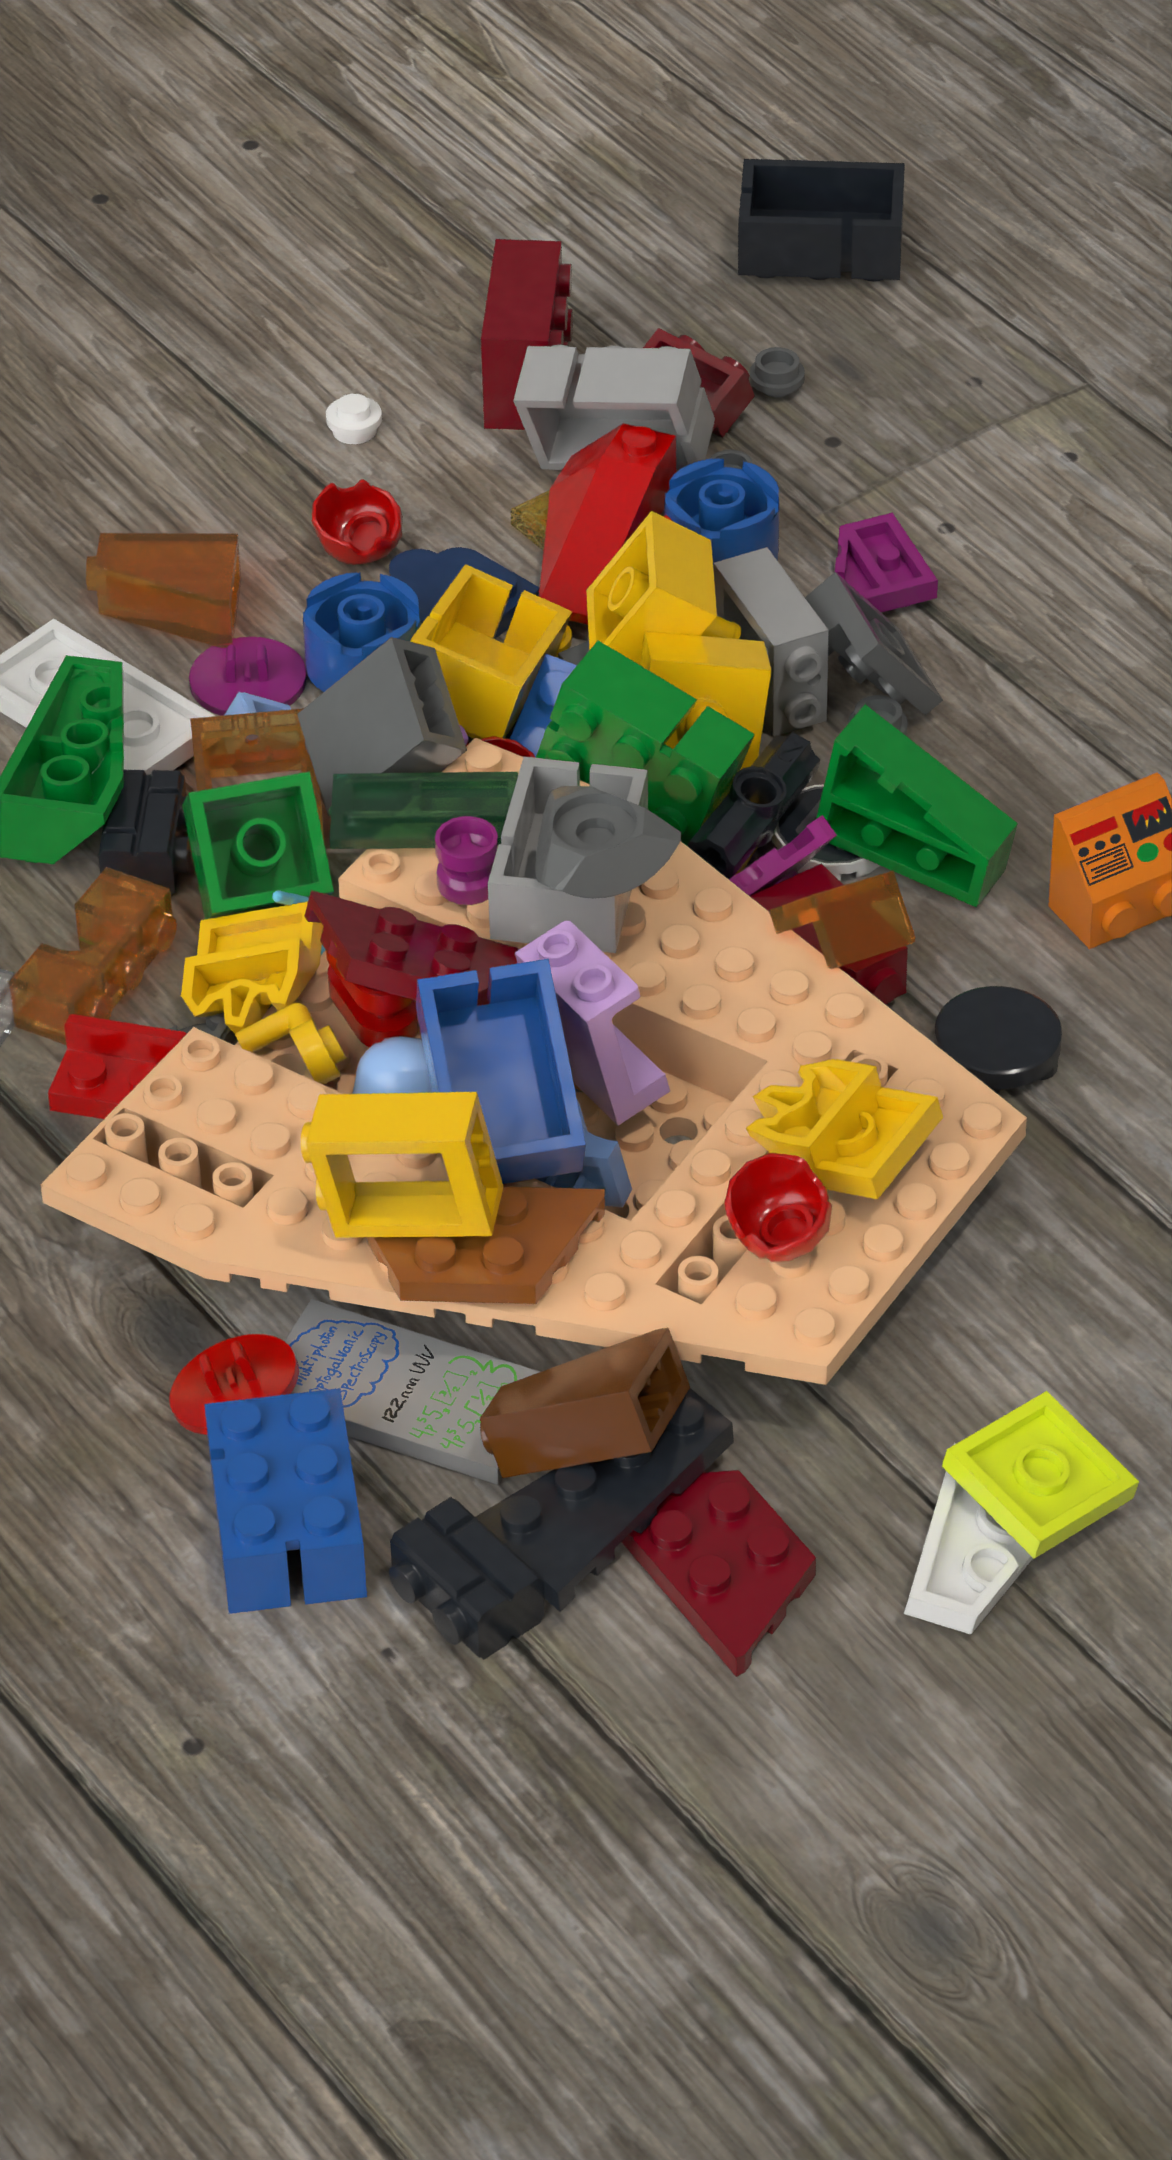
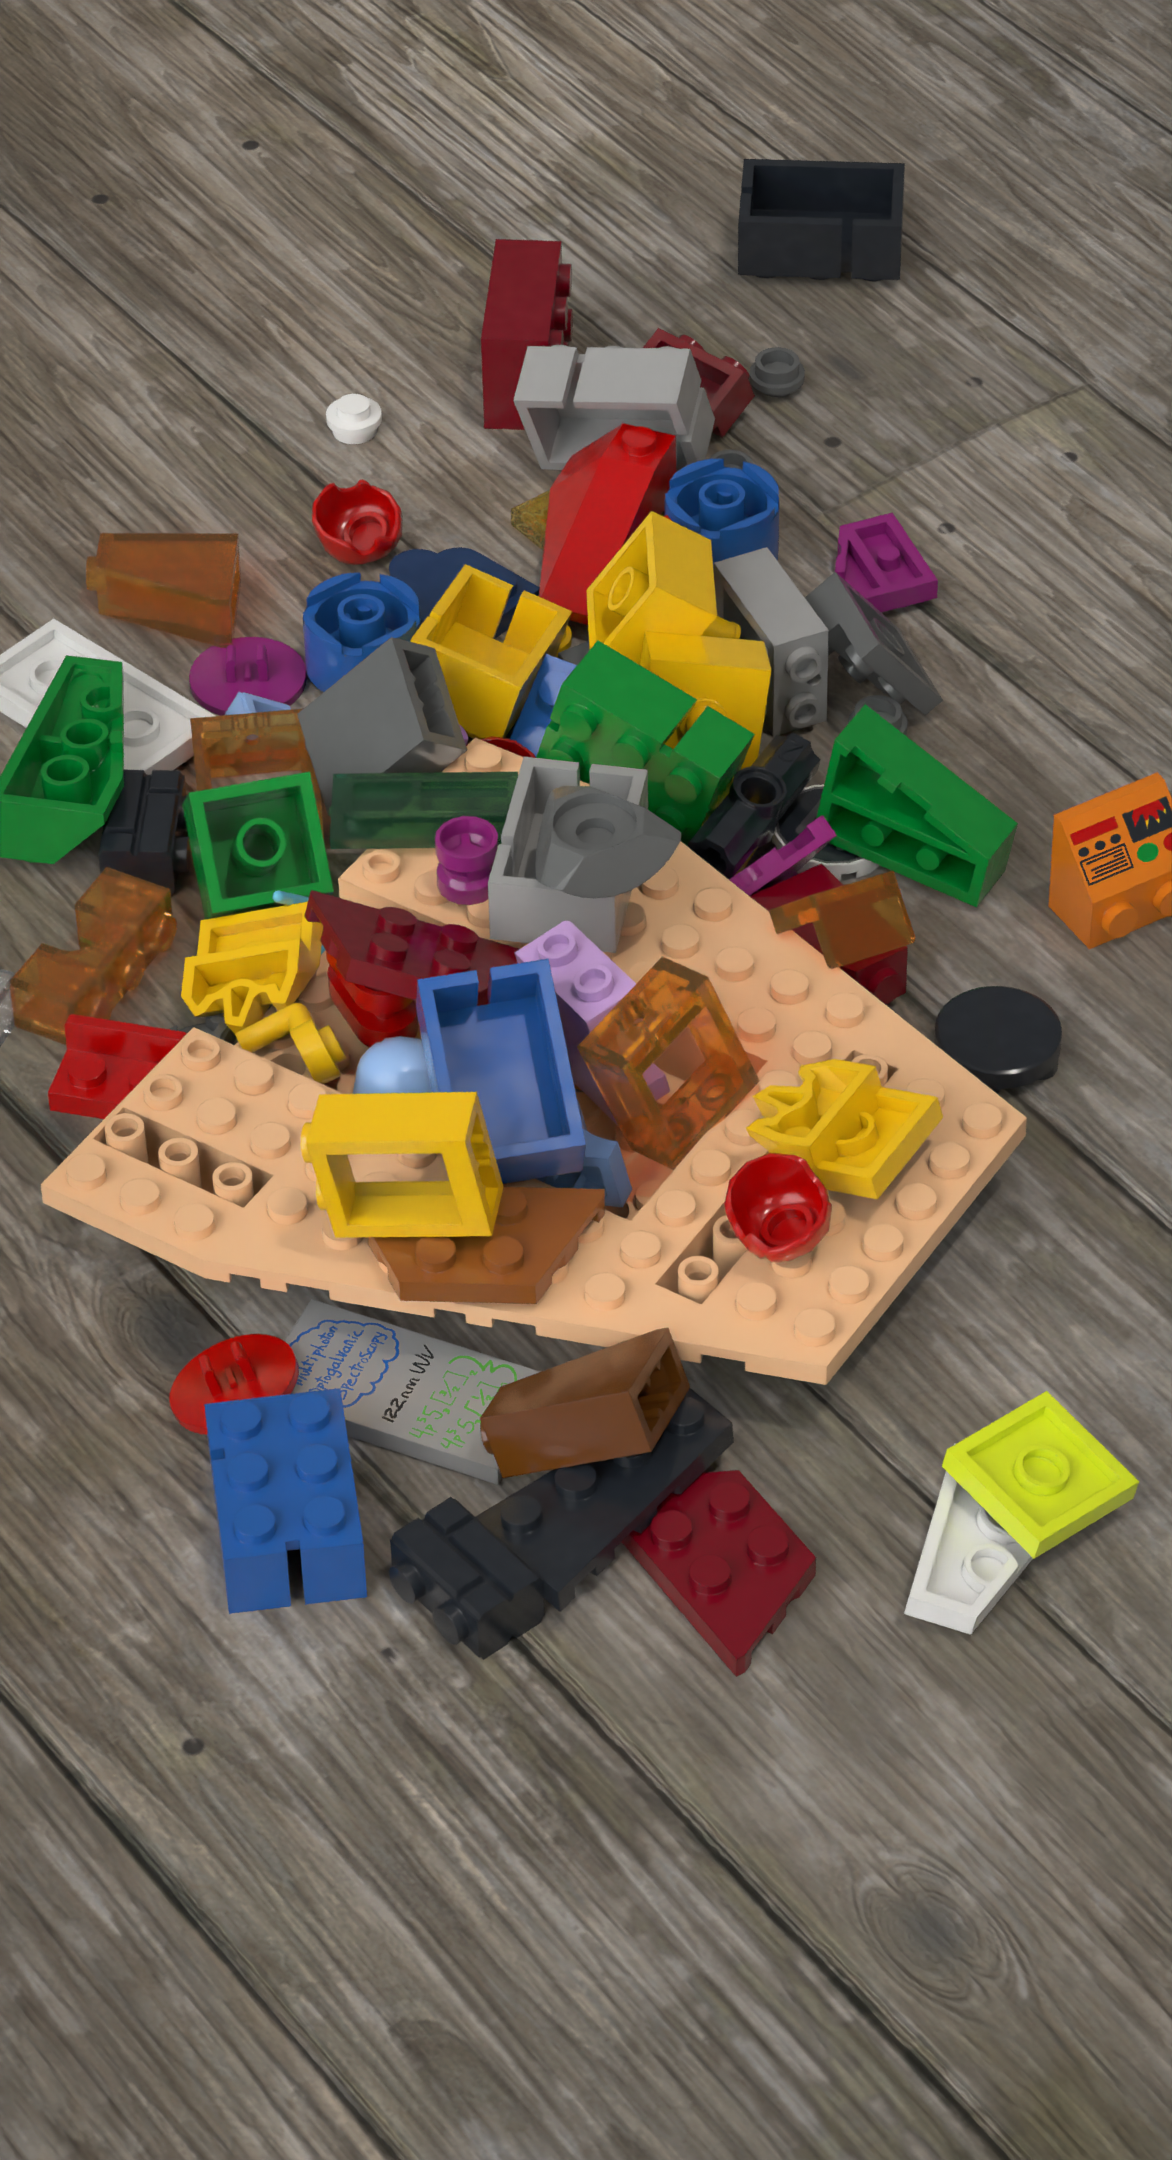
(622, 1051): none -> clear orange window

